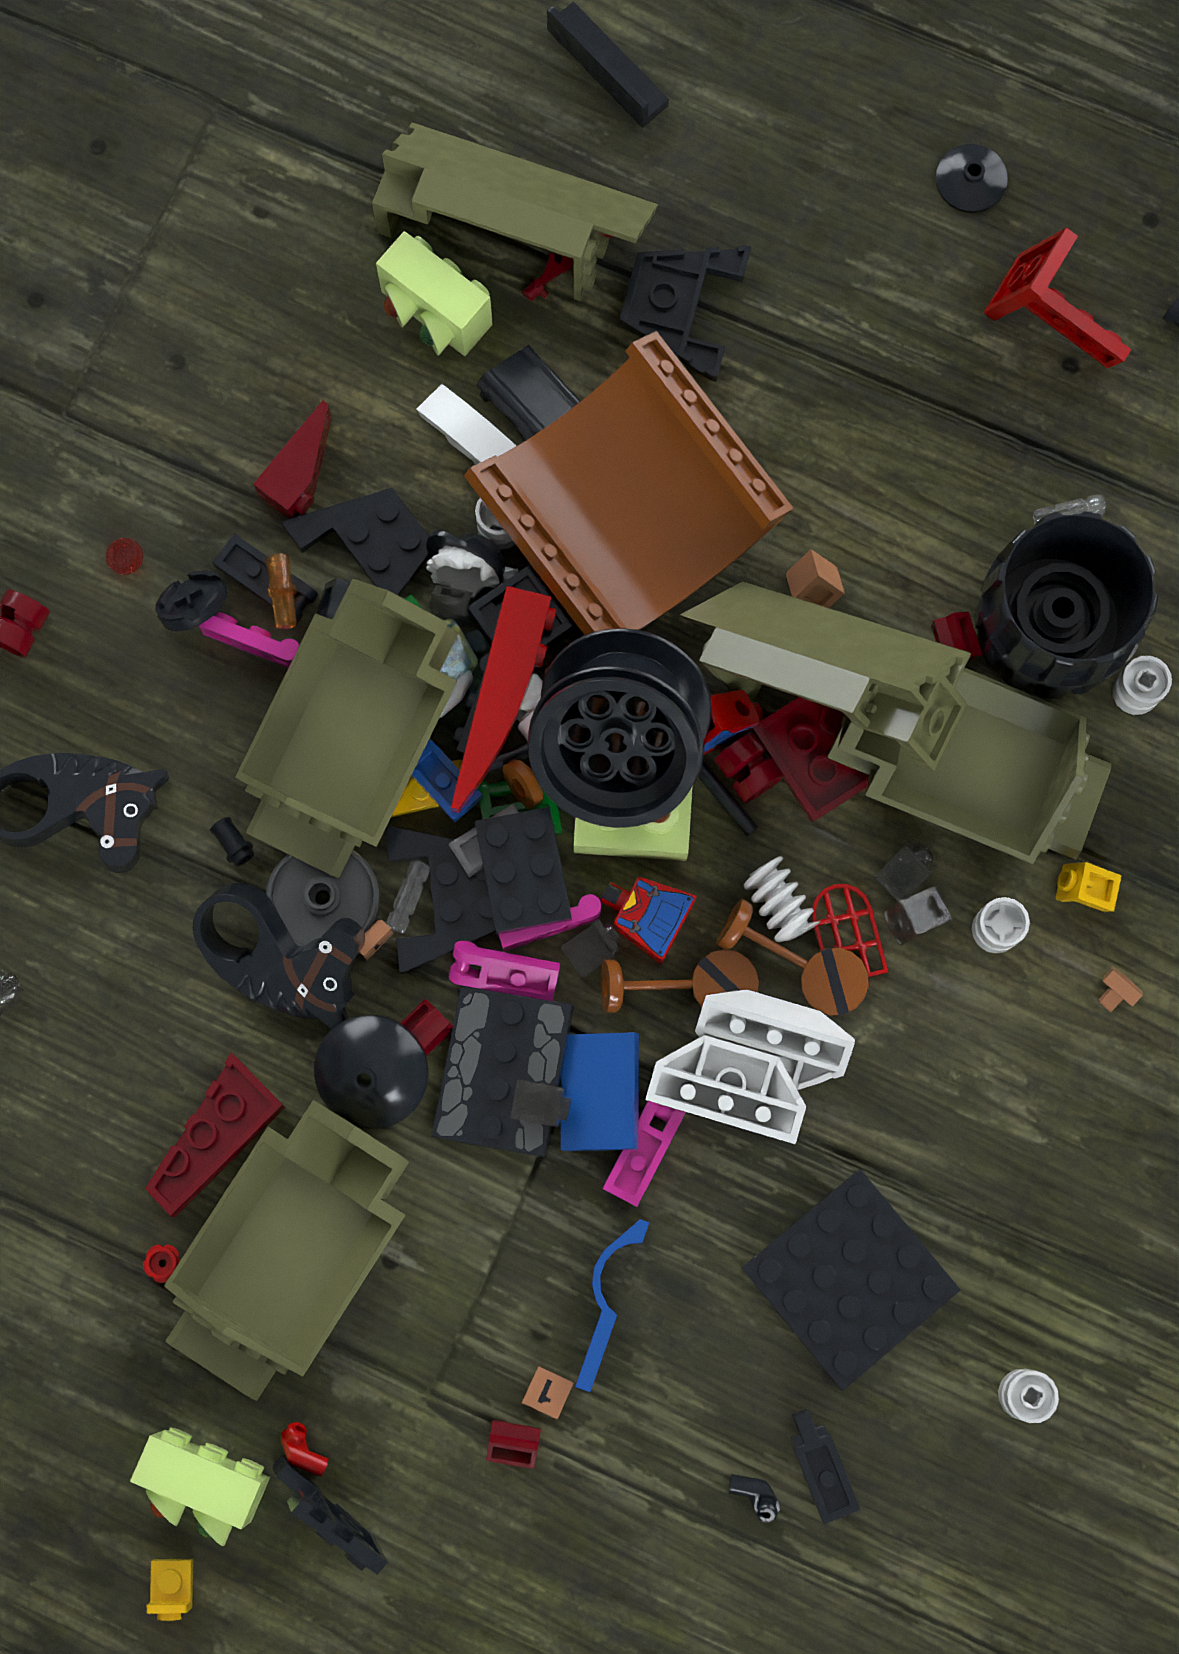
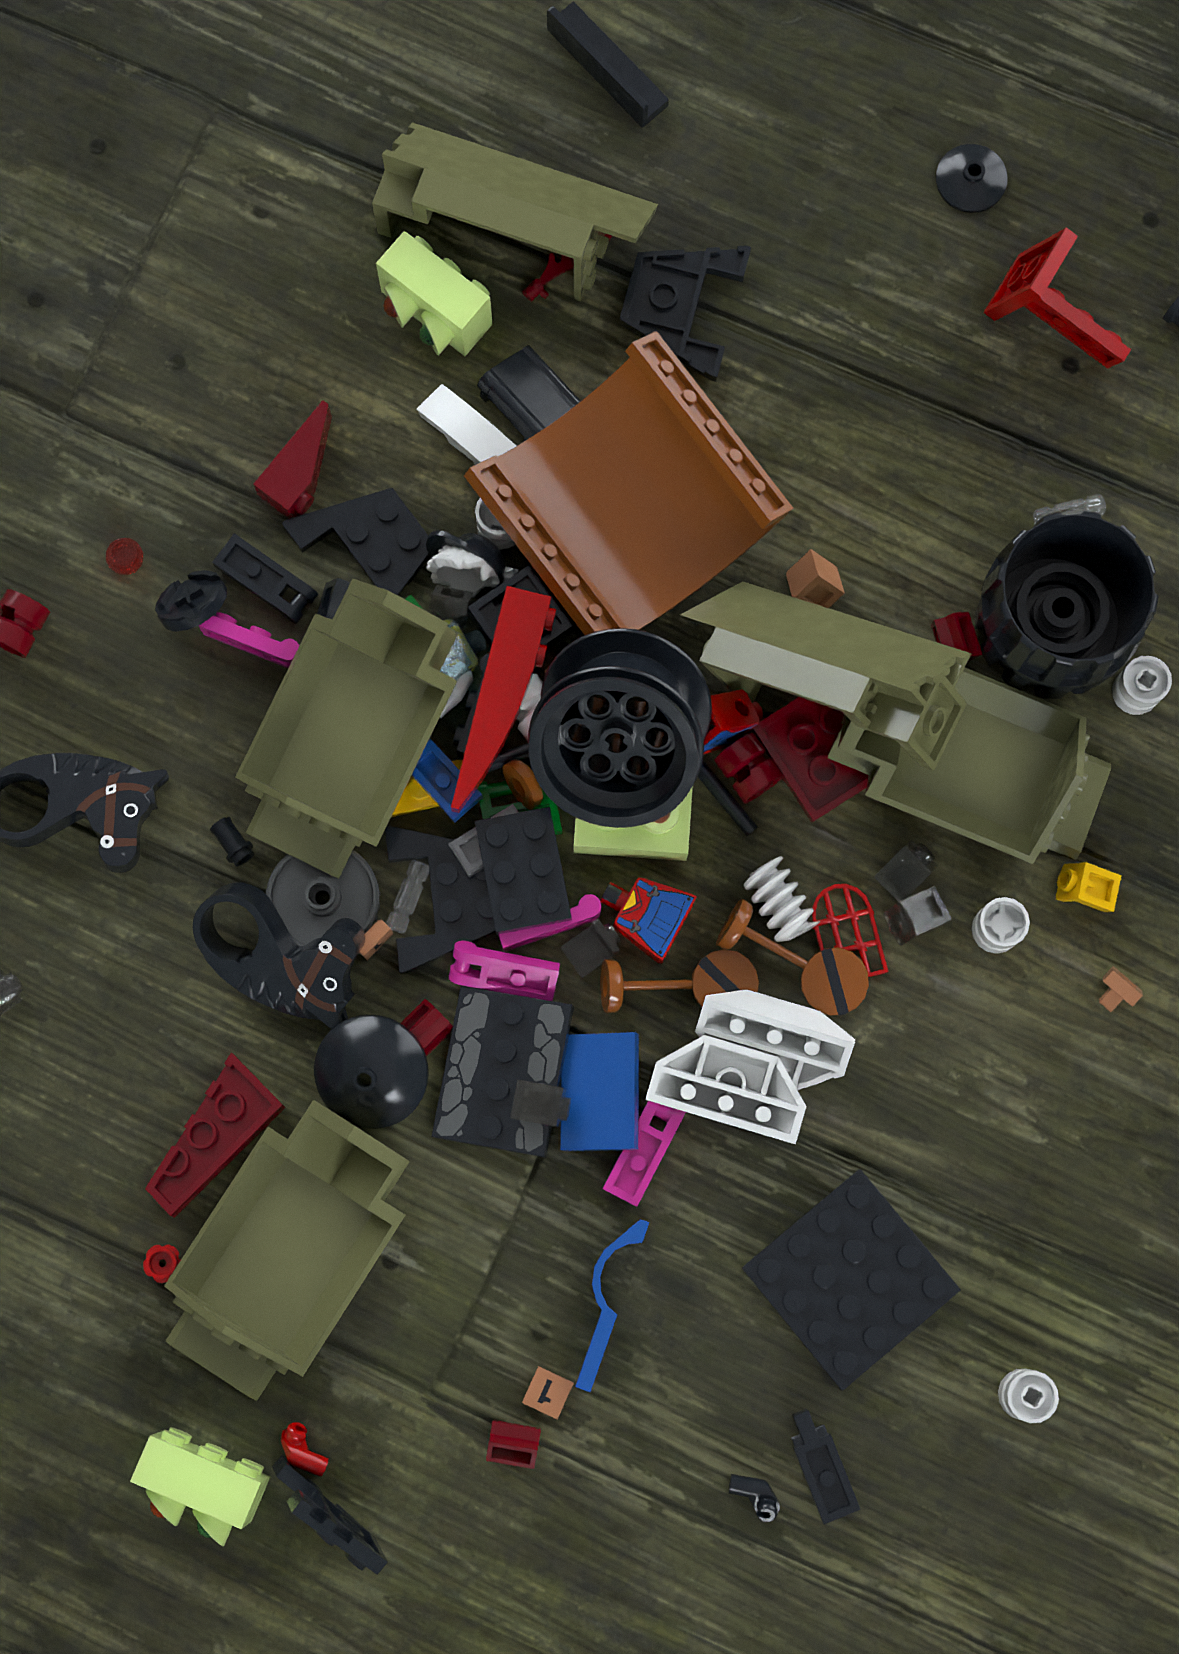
(170, 1588): yellow bracket -> none
(281, 590): clear orange axle -> none

